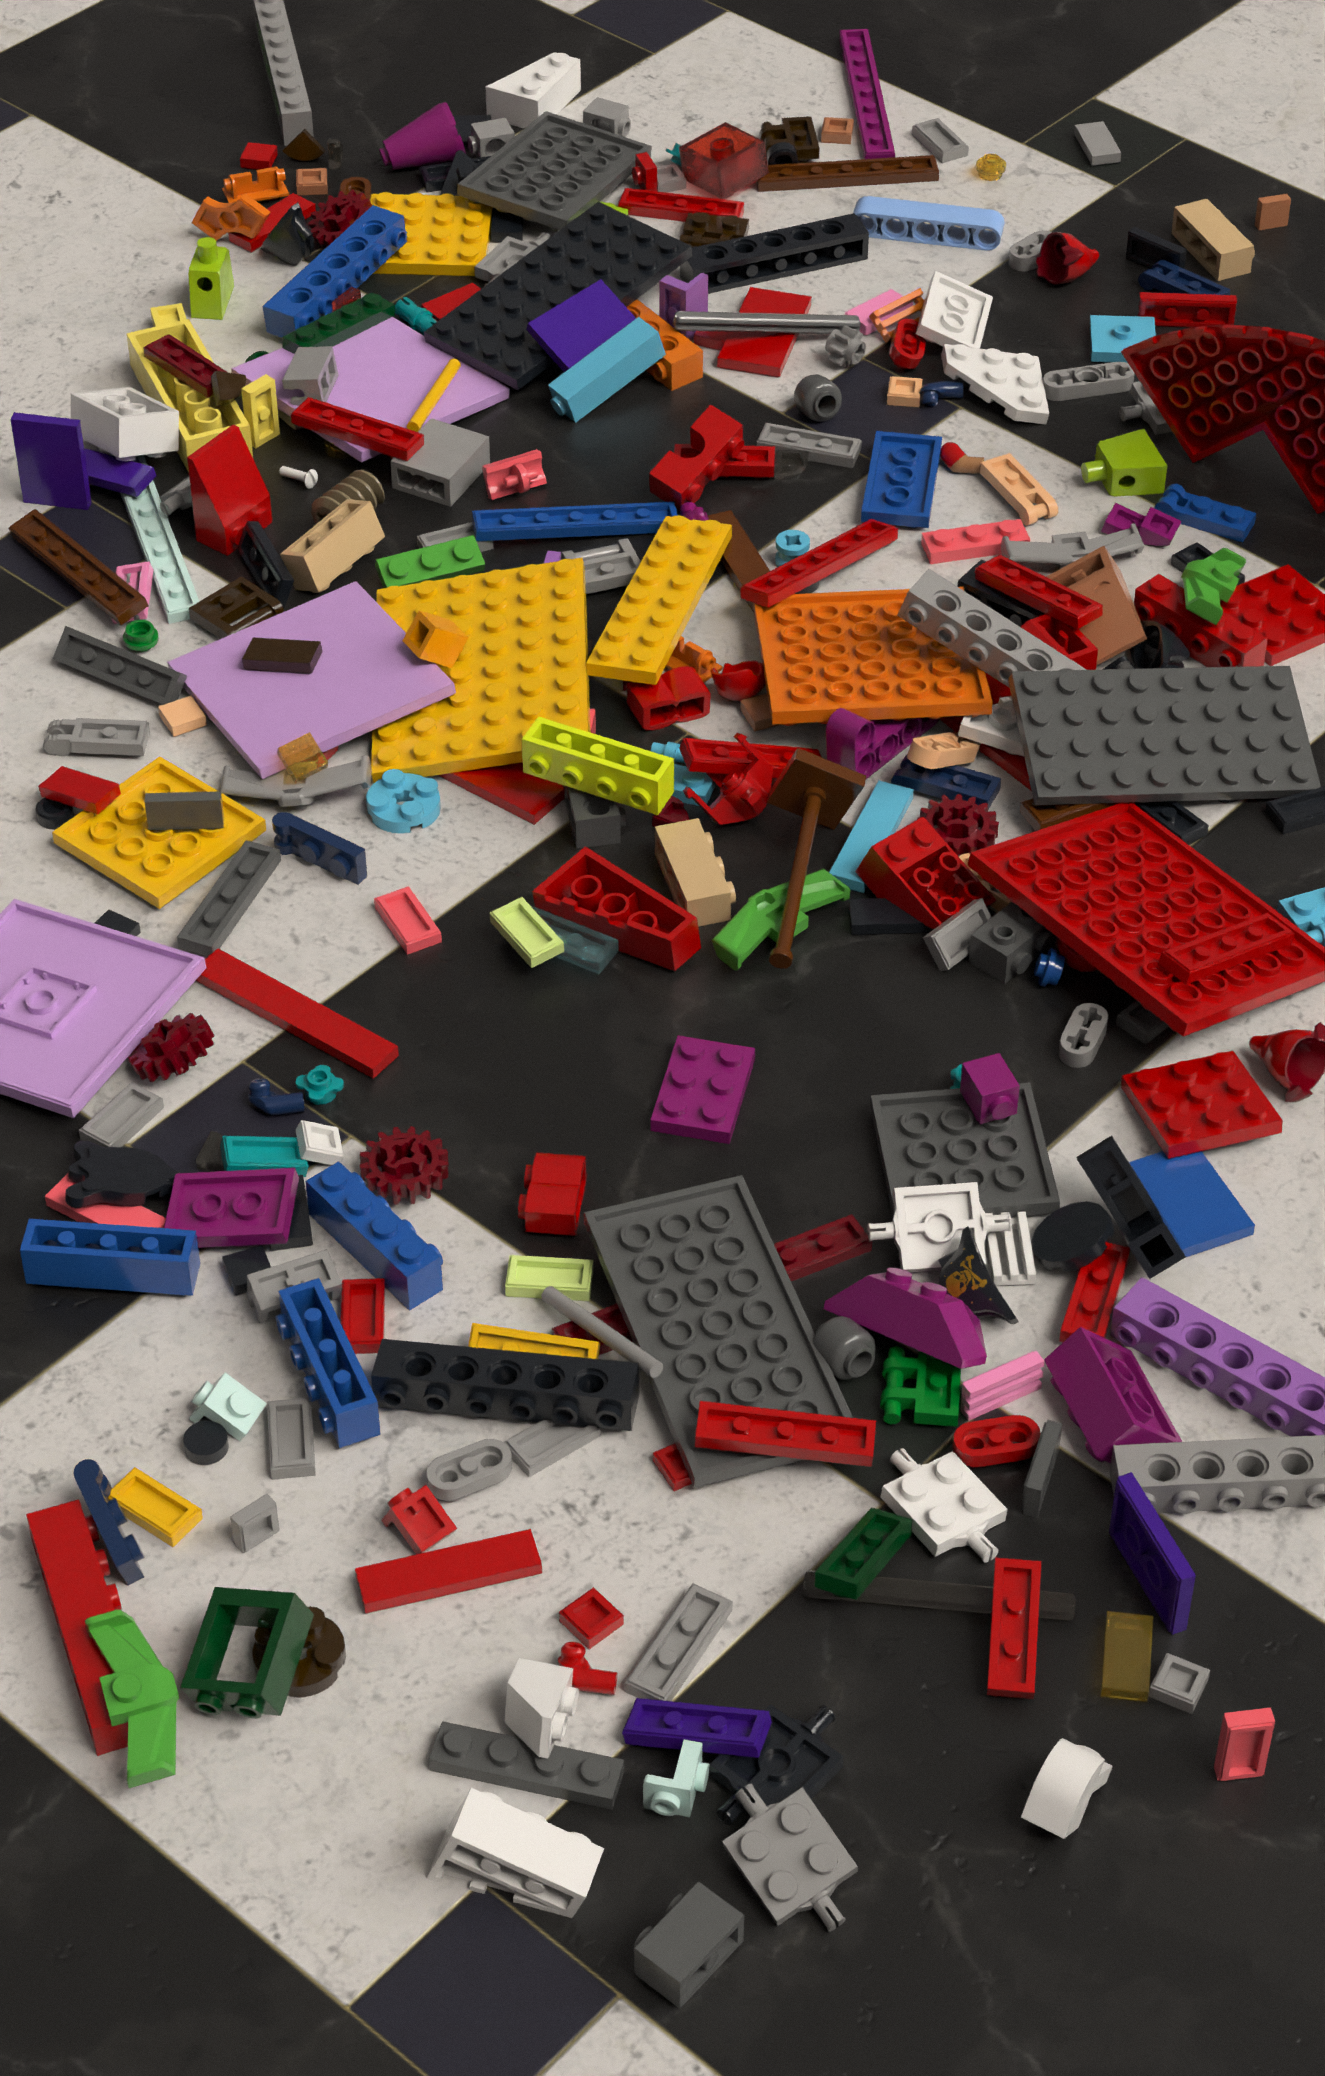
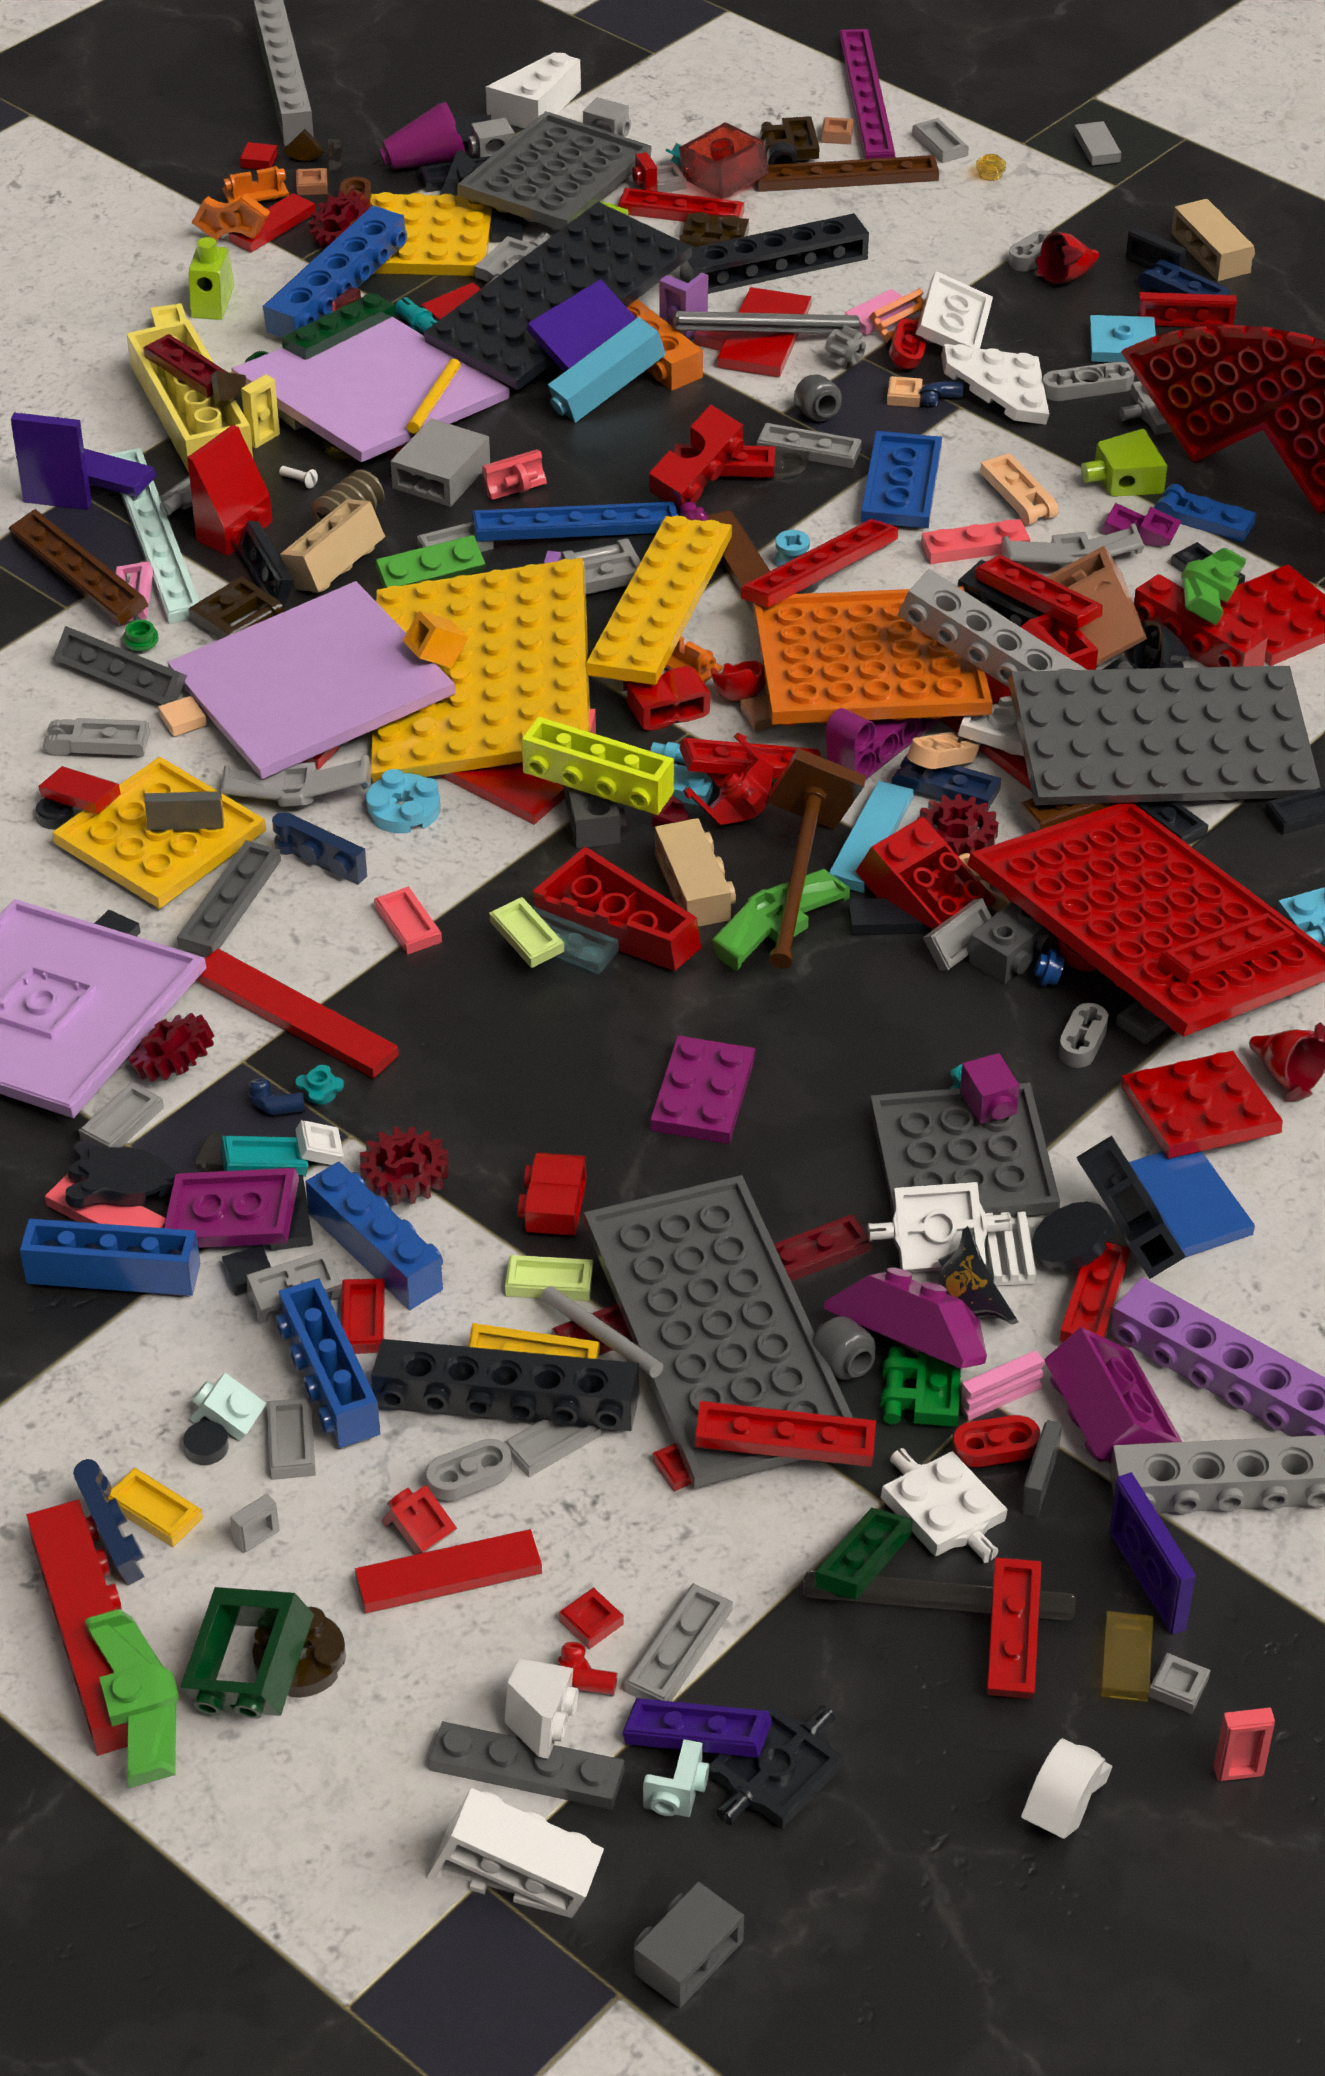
(126, 423): white brick -> none
(282, 655): dark brown tile -> none
(290, 238): black hat -> none
(302, 757): clear yellow tile -> none
(312, 372): light grey hinge -> none
(357, 428): red tile -> none
(790, 1857): light grey plate -> none
(941, 219): light blue beam -> none
(958, 461): arm -> none
(1272, 212): nougat tile -> none

